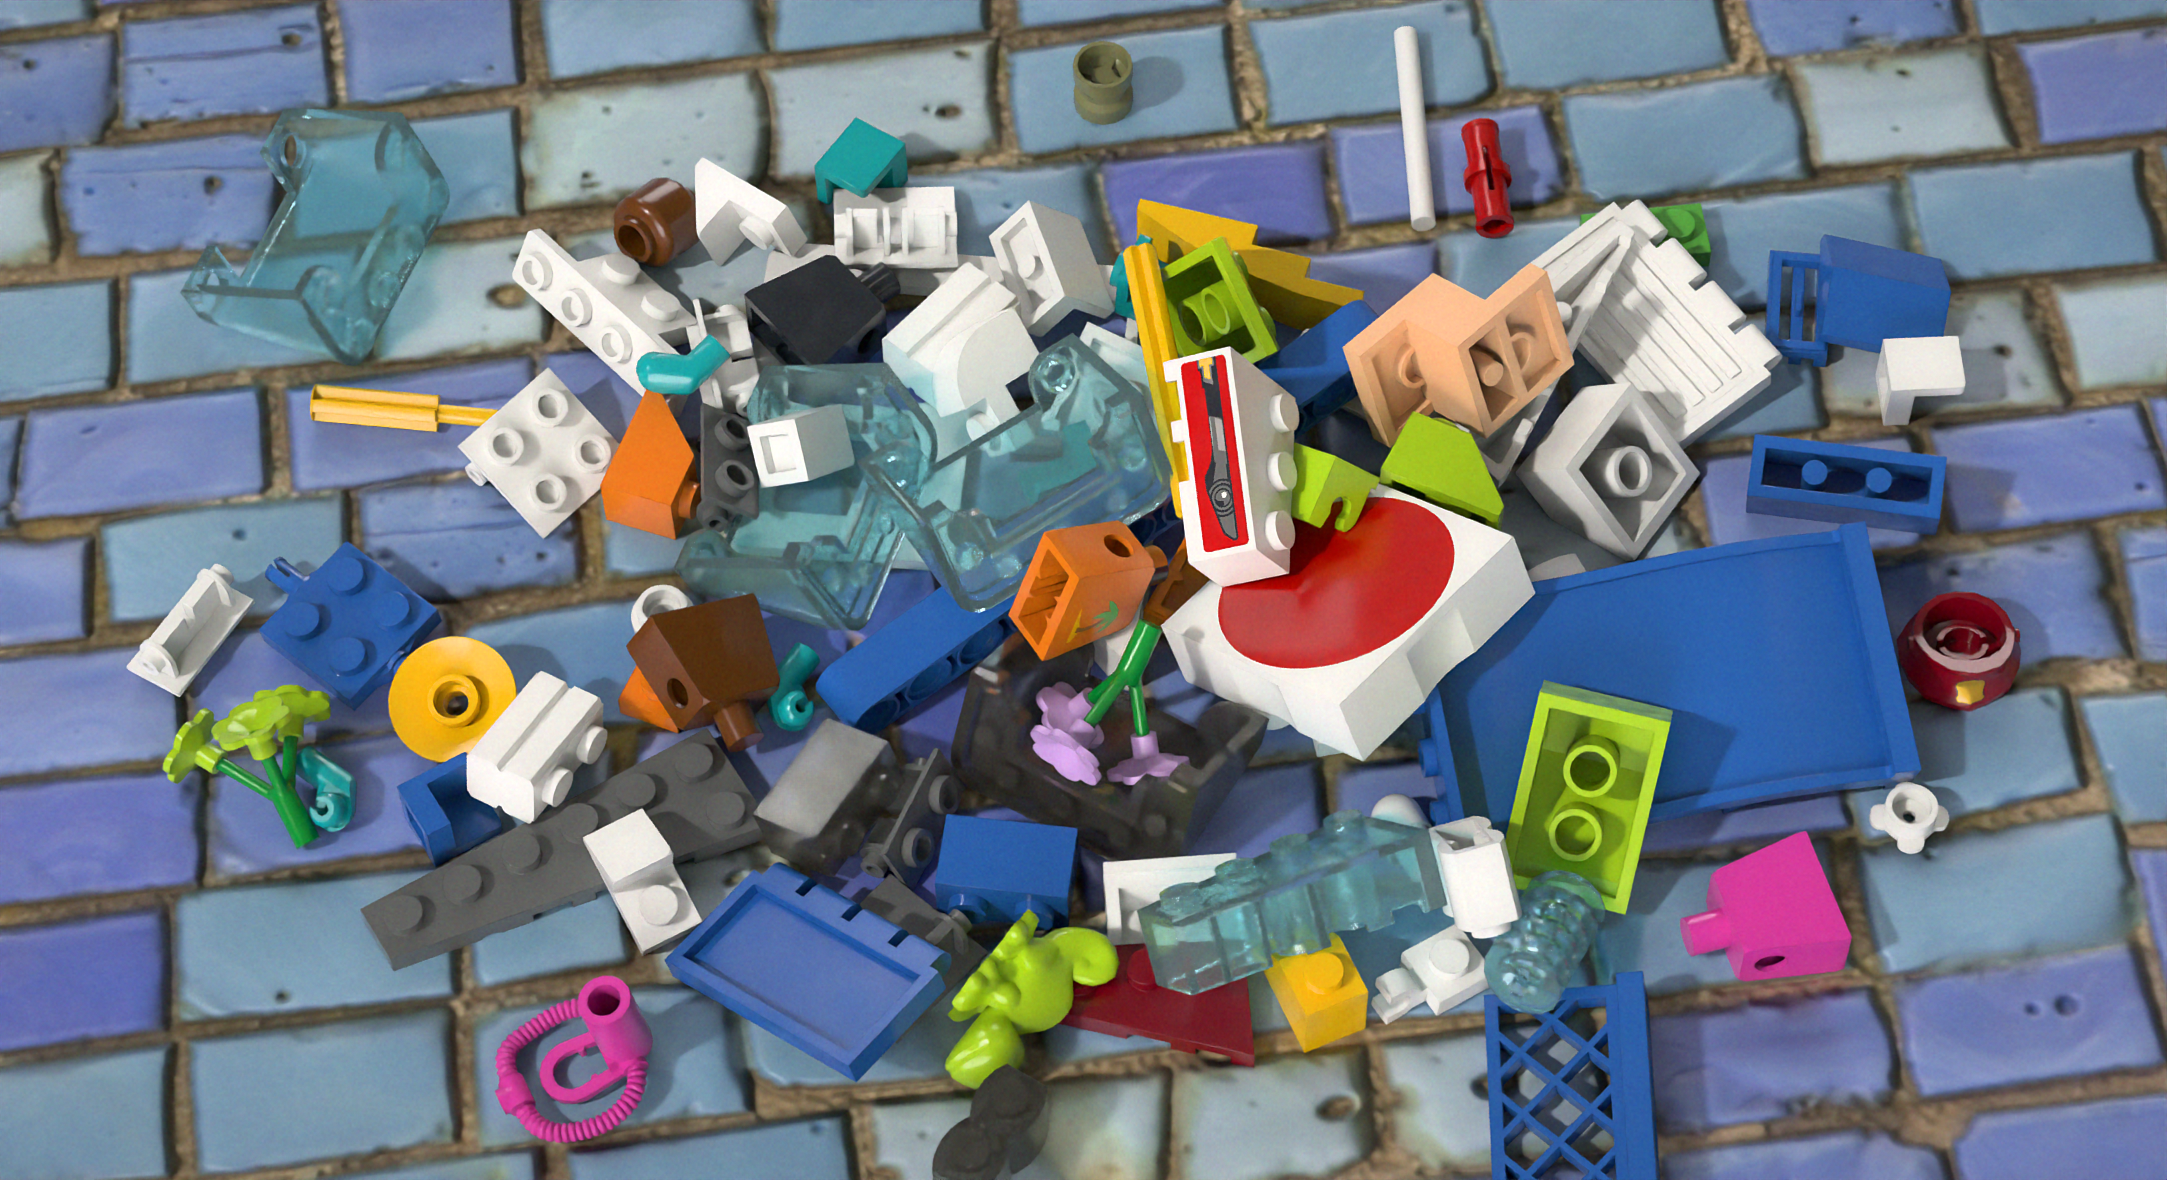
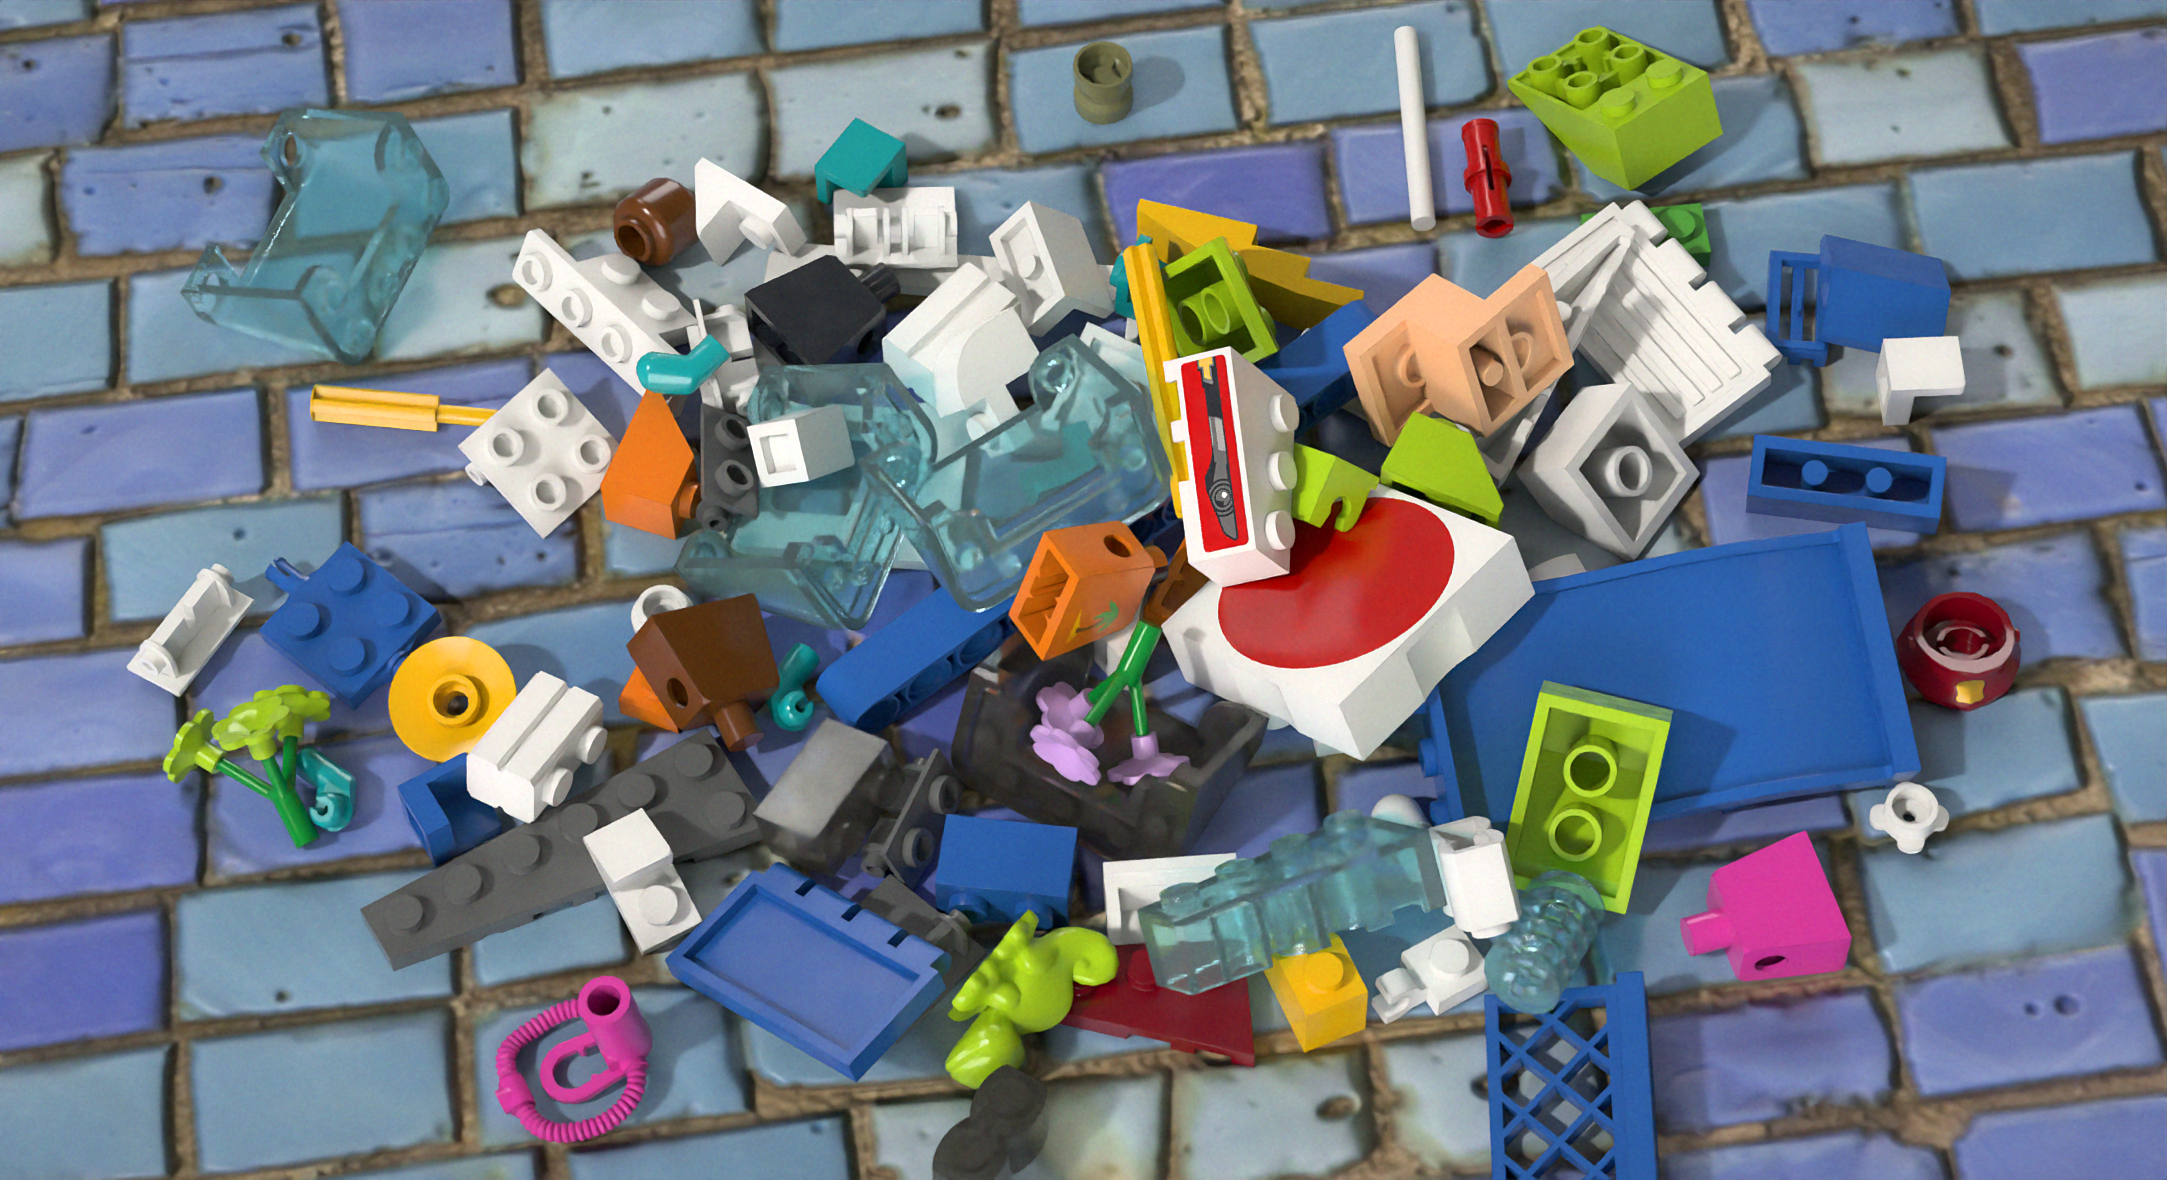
(1620, 105): none -> lime slope

